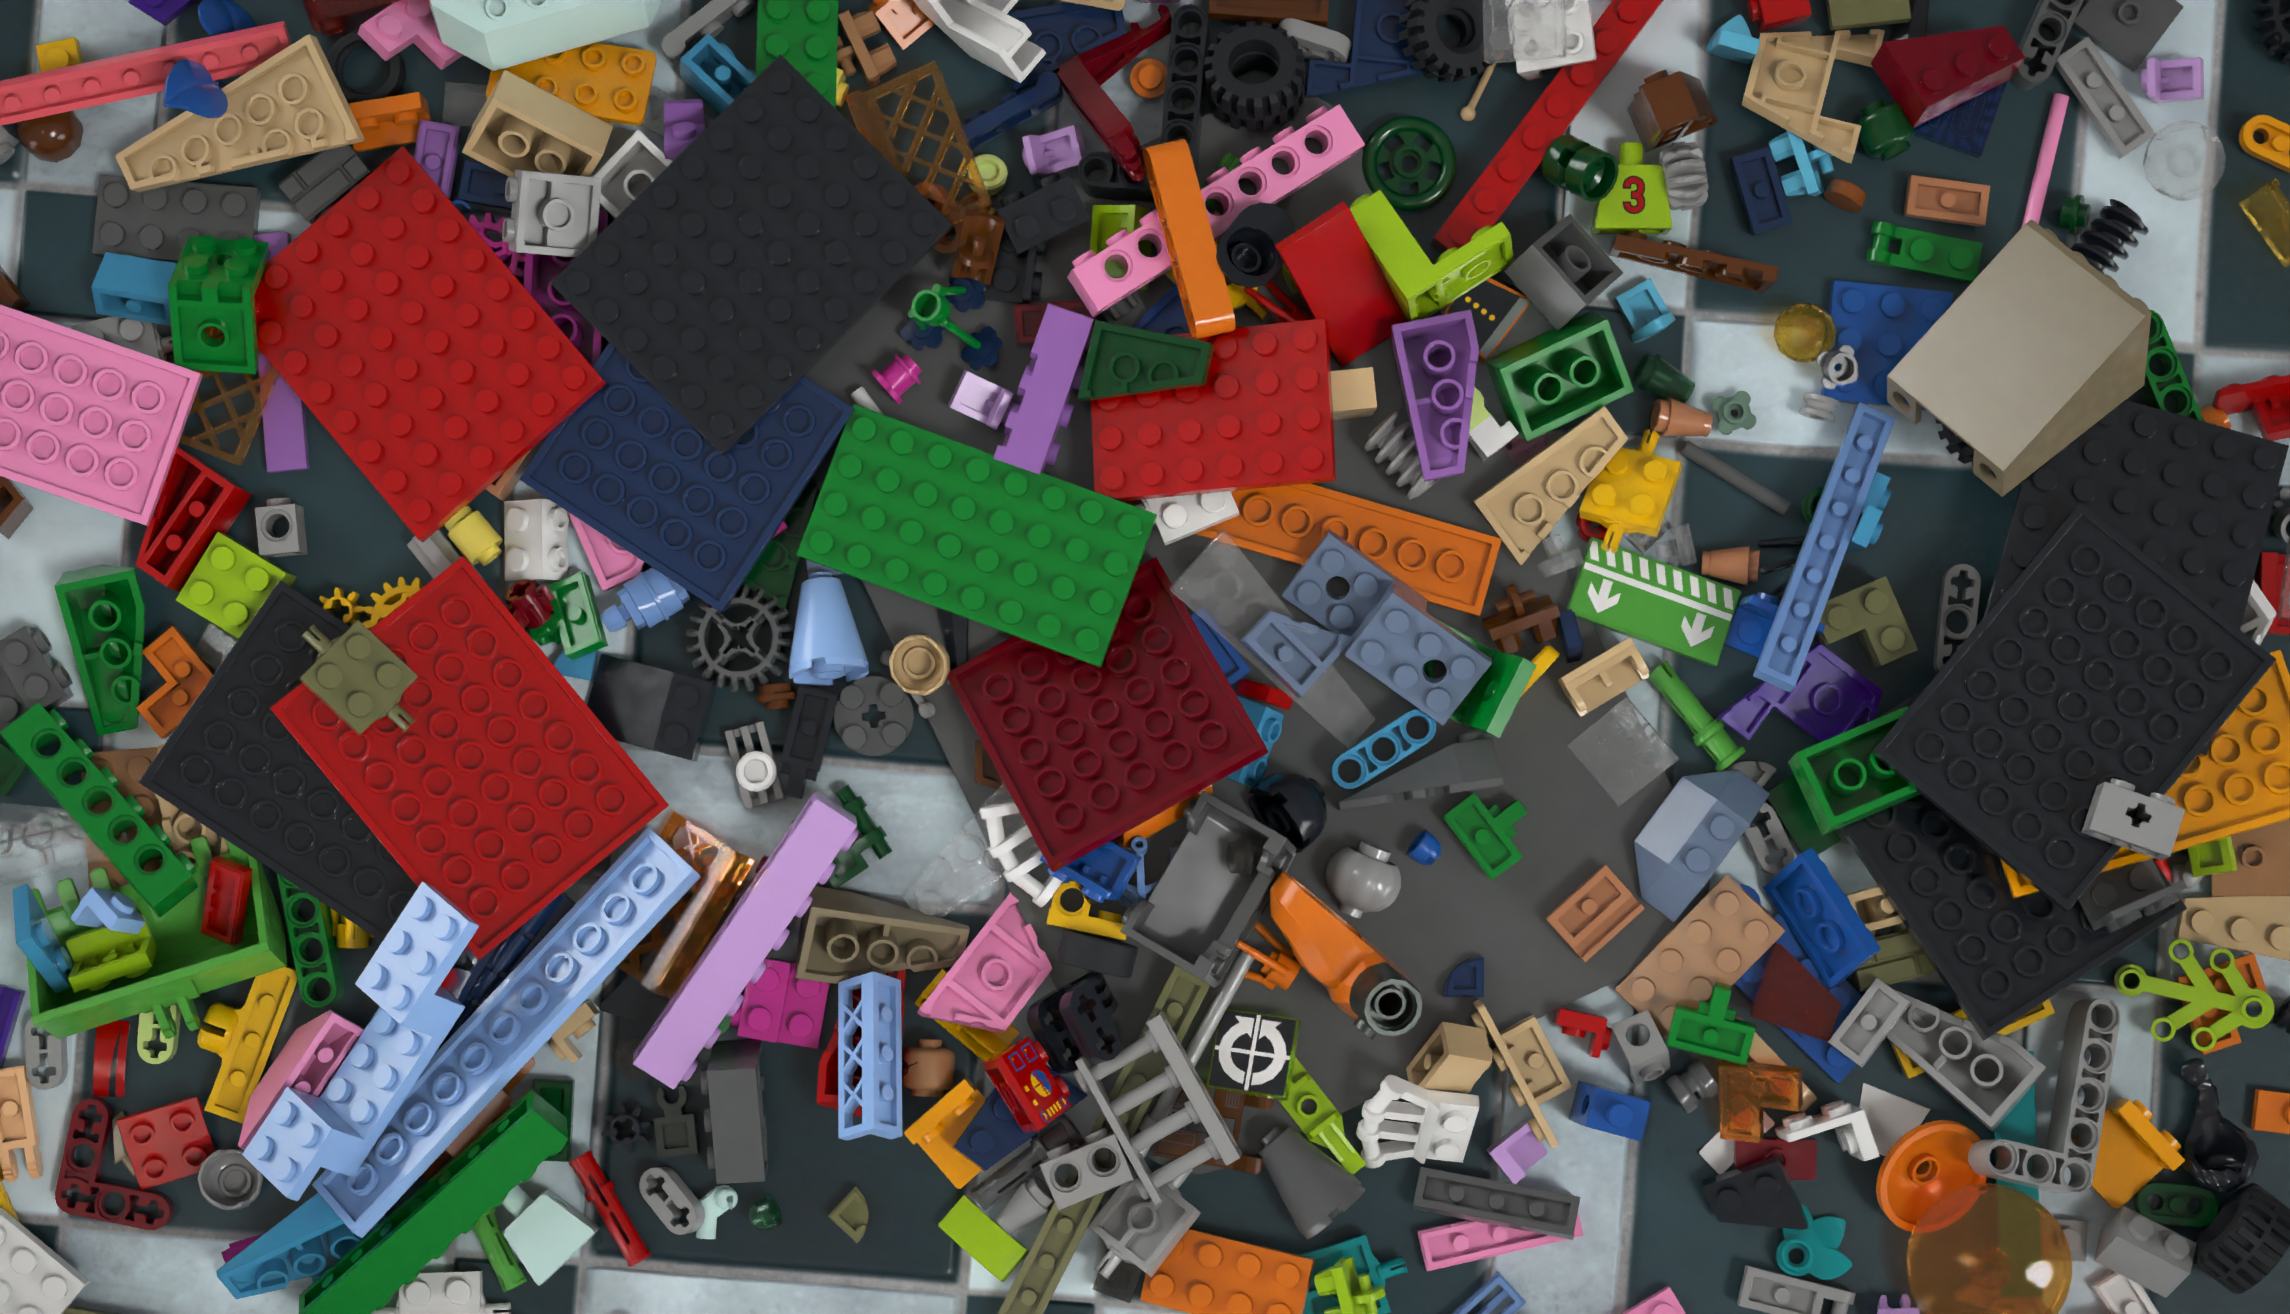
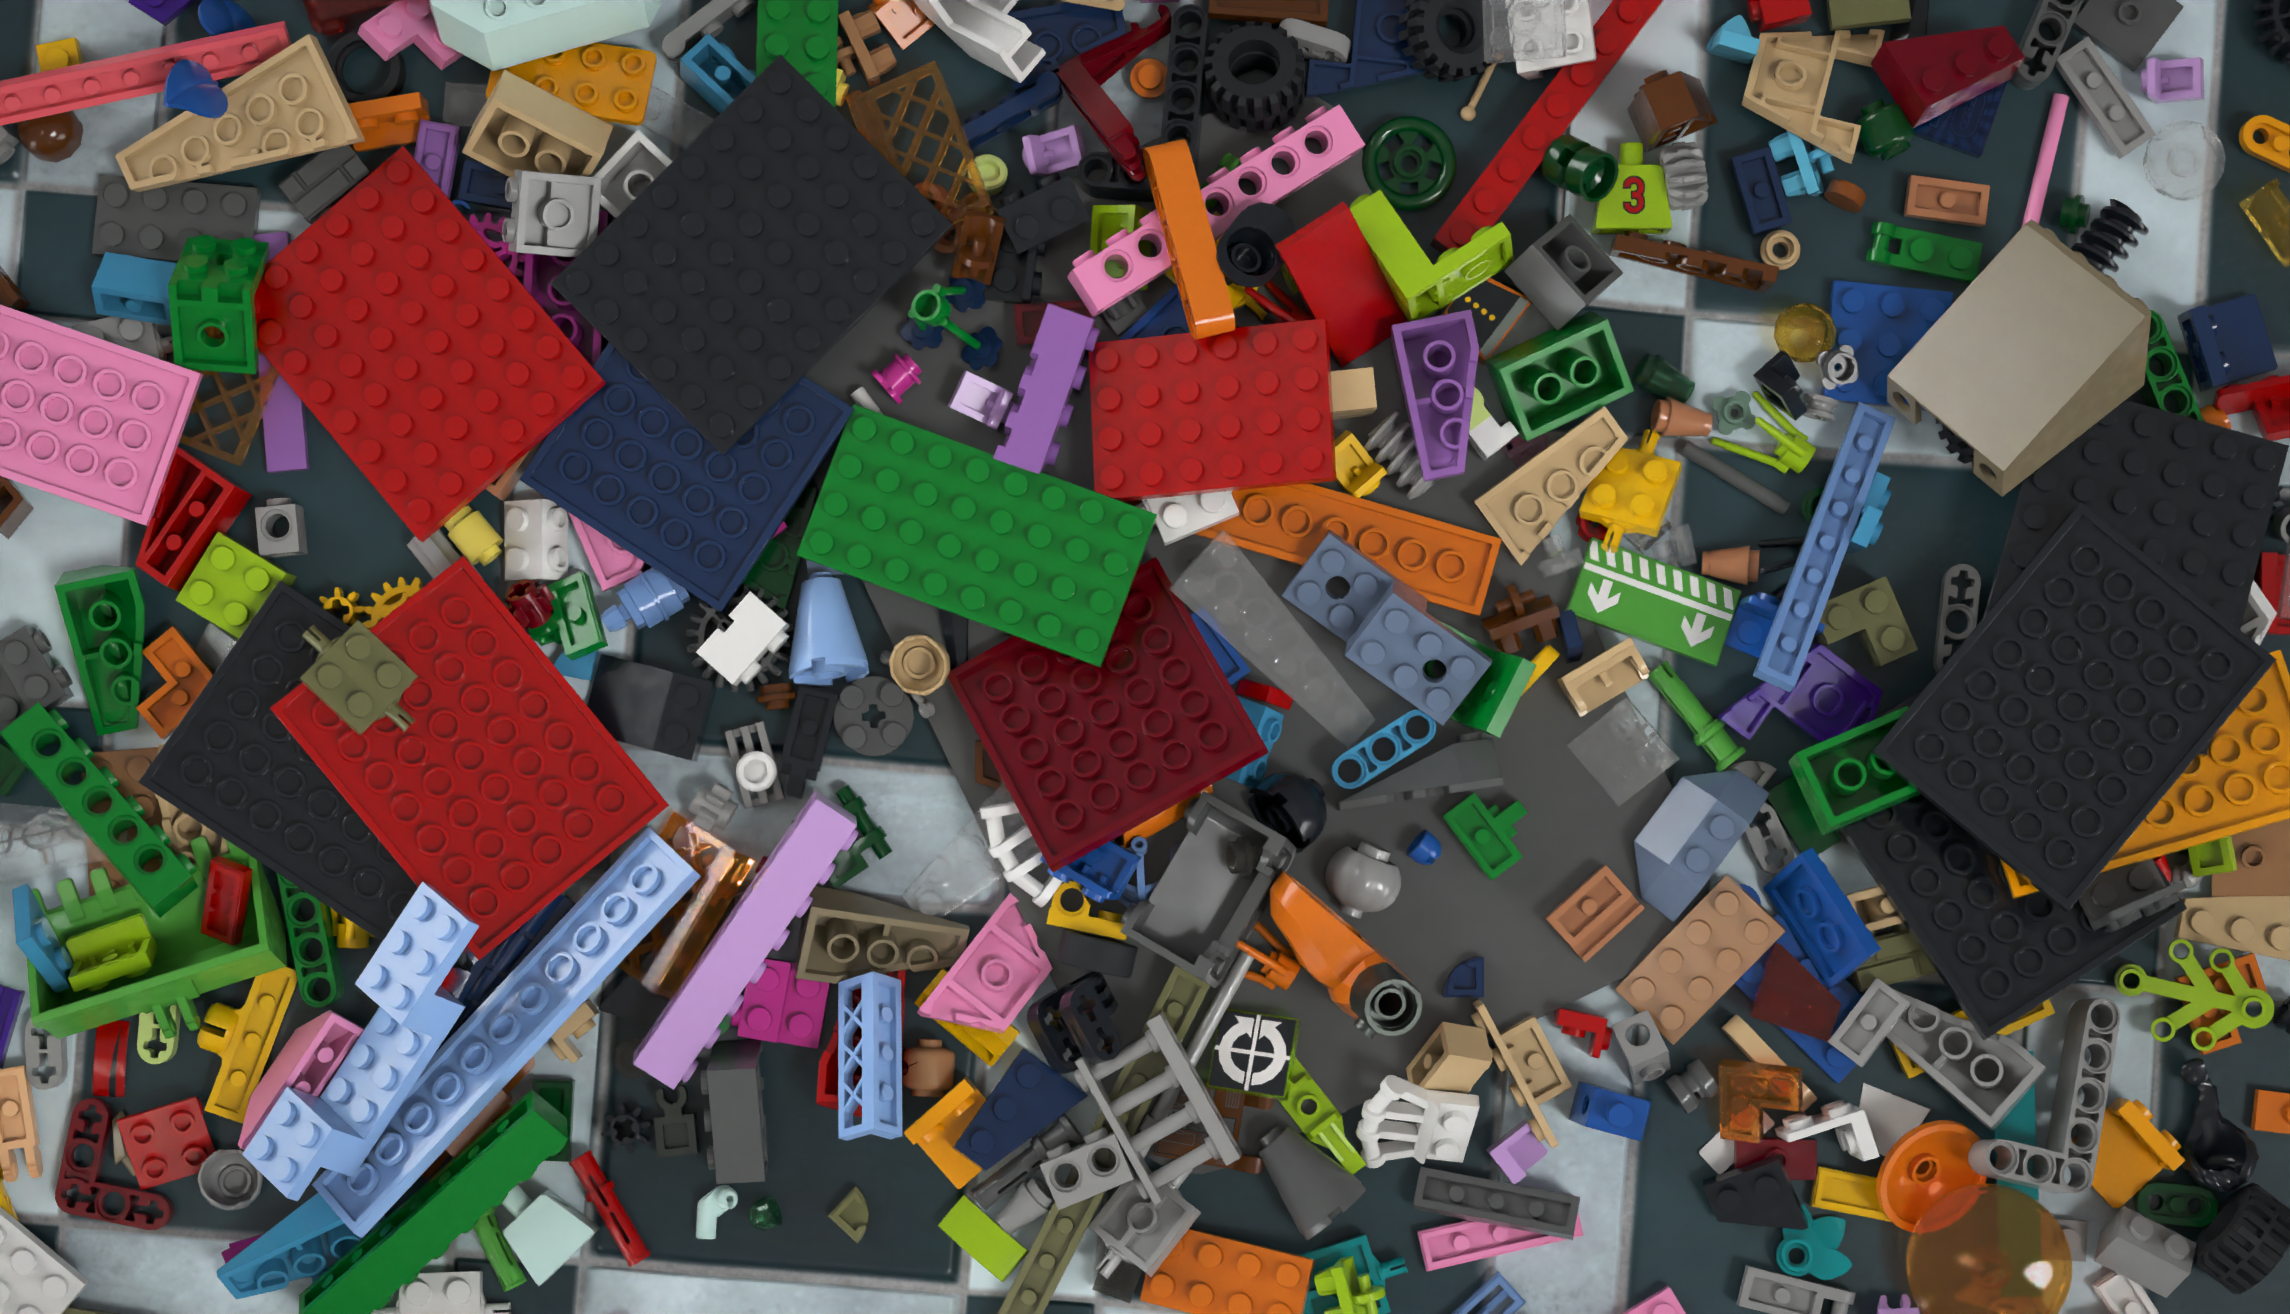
(110, 909): light blue bracket -> none
(668, 1203): light grey beam -> none
(683, 124): medium lavender bracket -> none
(713, 807): none -> light grey gear
(746, 640): none -> white brick
(1027, 1084): red slope -> none
(1141, 361): dark green wing -> none
(1294, 649): sand blue wing -> none
(1354, 466): none -> yellow bracket
(1644, 311): medium azure tile -> none
(1712, 1028): green hinge -> none
(1779, 384): none -> black bracket
(1786, 239): none -> tan plate
(1792, 449): none -> lime plant
(1846, 1193): none -> yellow tile
(2110, 823): light grey brick -> none
(2227, 342): none -> dark blue bracket

